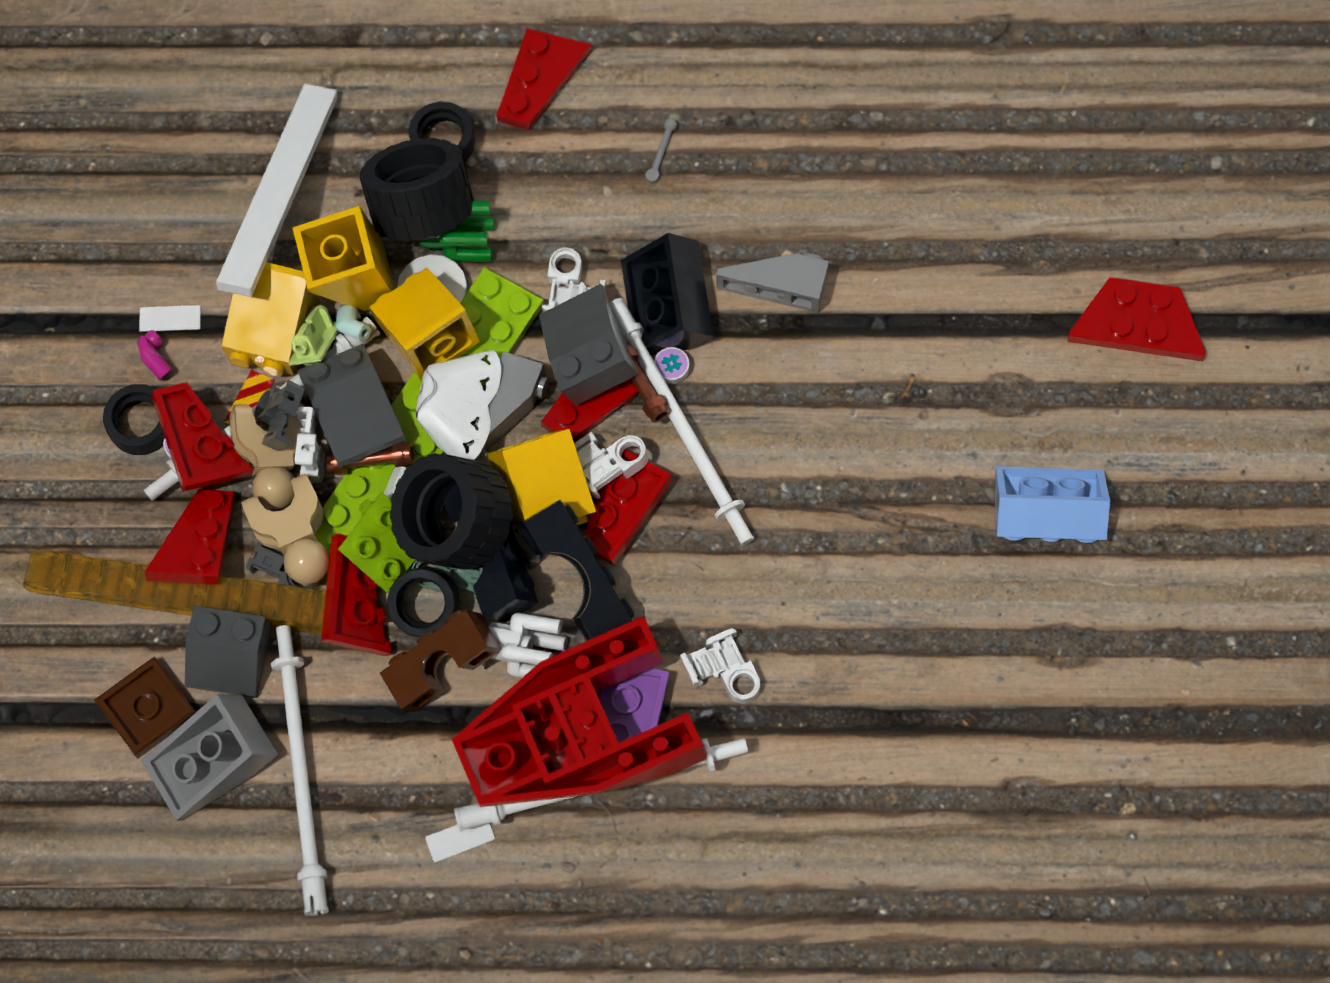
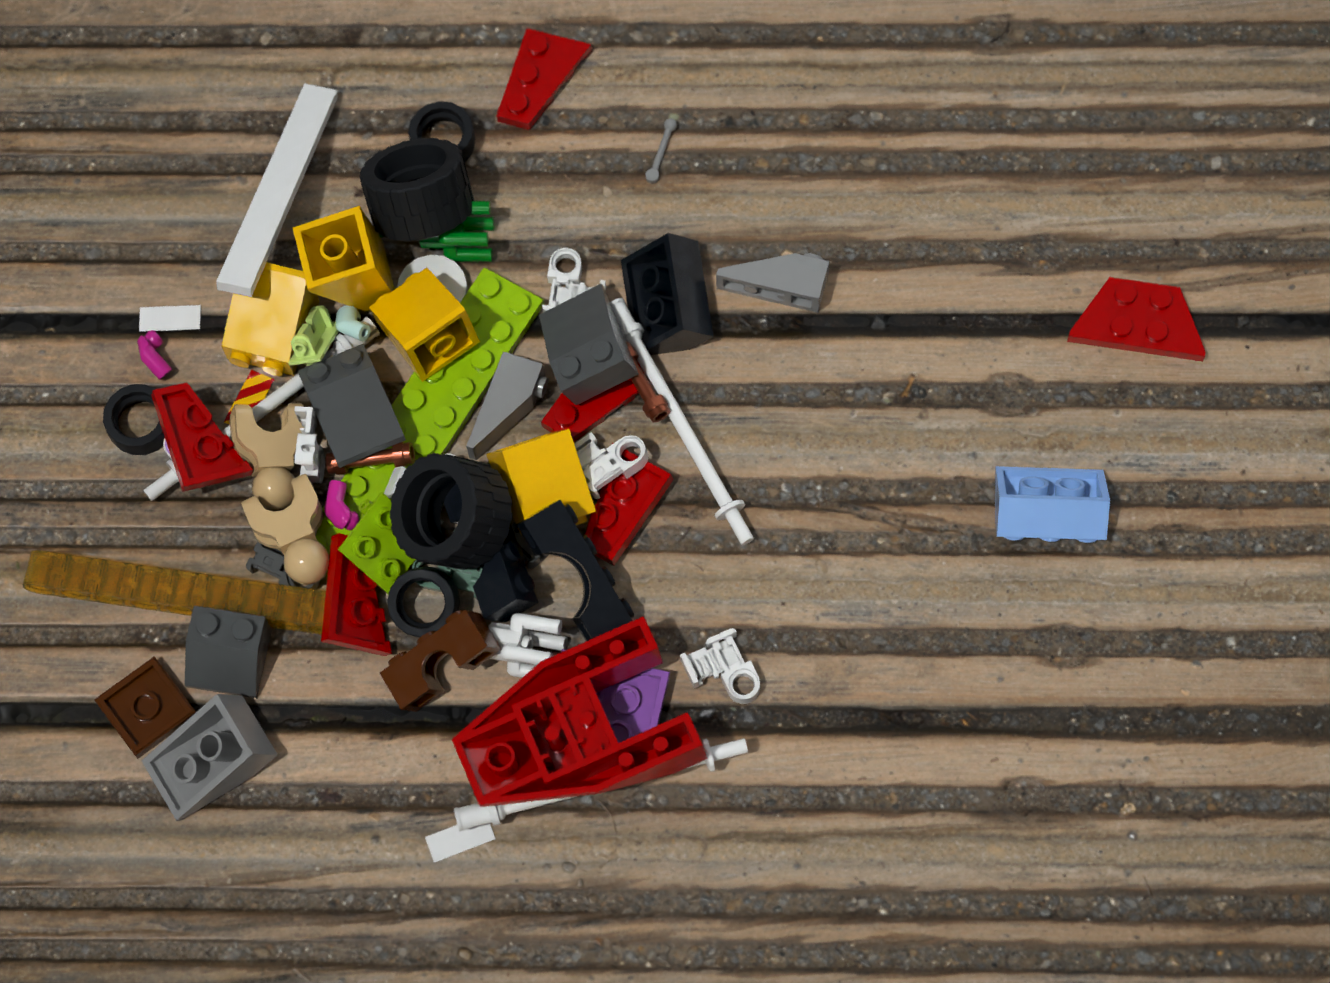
(197, 541): red wing -> none
(273, 410): dark grey piece -> none
(311, 874): white bar -> none
(336, 509): none -> dark pink arm
(454, 398): white piece -> none
(672, 364): tile -> none

